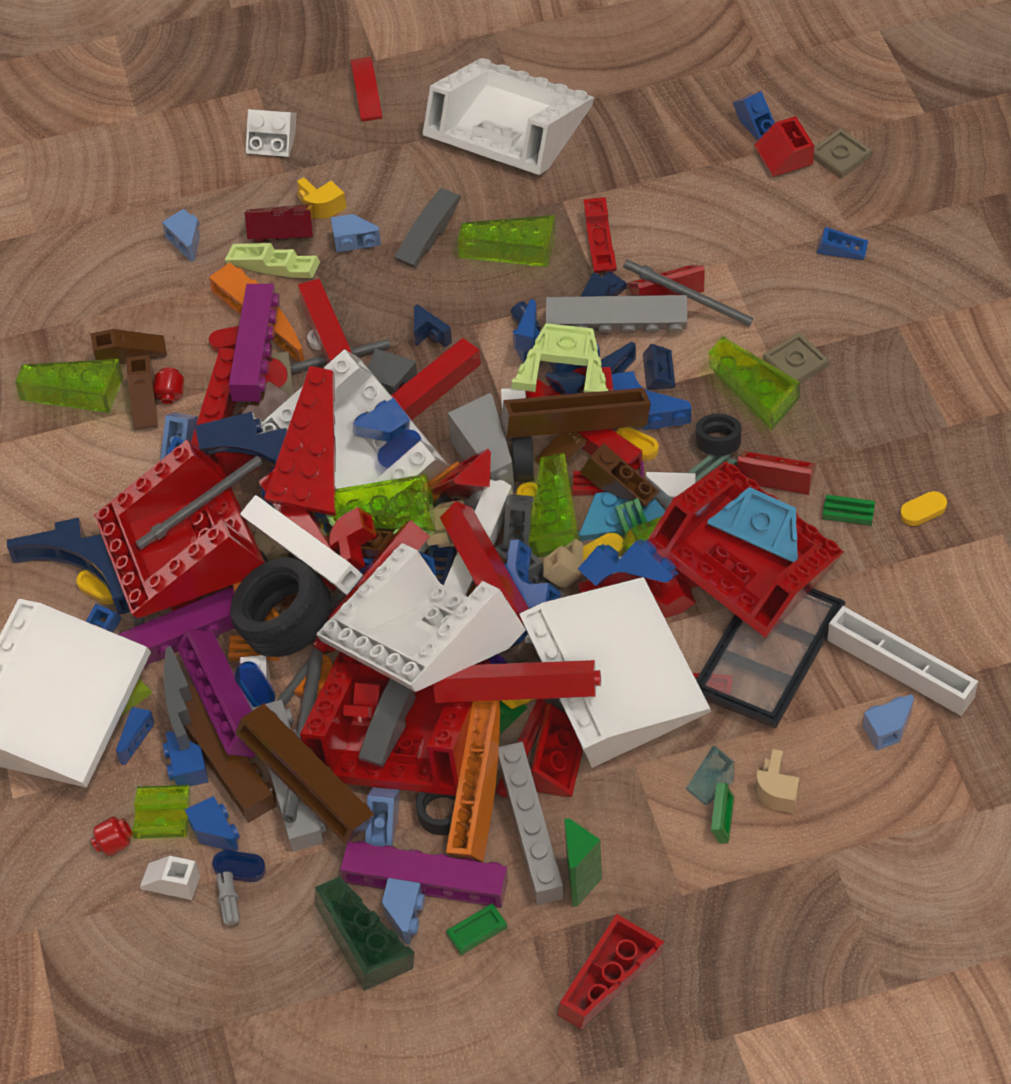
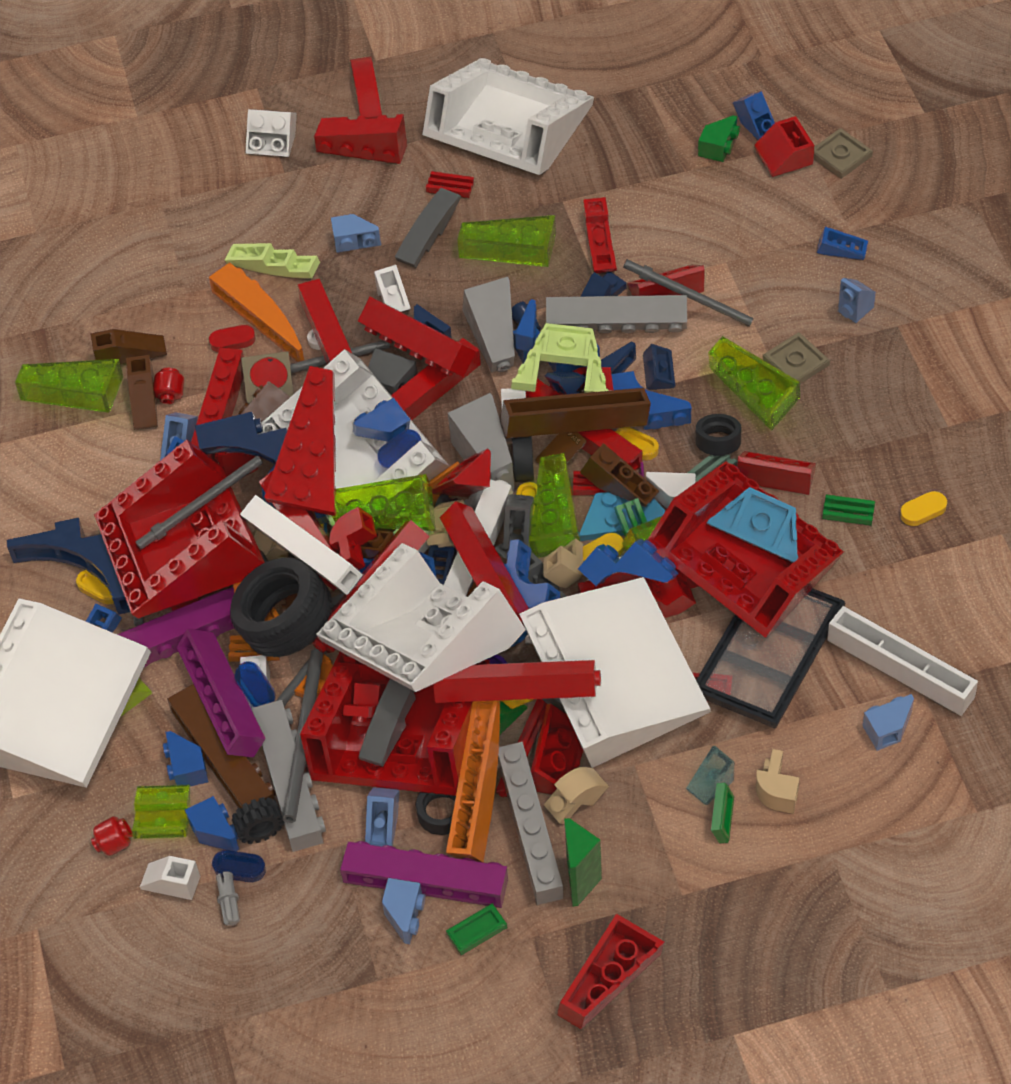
(134, 732): blue slope -> none
(176, 693): dark grey slope -> none
(183, 233): medium blue slope -> none
(253, 342): magenta brick -> none
(257, 820): none -> black tyre
(280, 222): dark red wedge -> none
(304, 773): reddish brown brick -> none
(327, 199): yellow brick -> none
(363, 138): none -> red wedge
(365, 942): clear green wedge -> none
(391, 288): none -> white slope
(417, 337): none -> red brick
(451, 183): none -> red tile
(490, 319): none -> light grey slope
(575, 789): none -> tan brick
(718, 139): none -> green slope
(855, 299): none -> medium blue slope

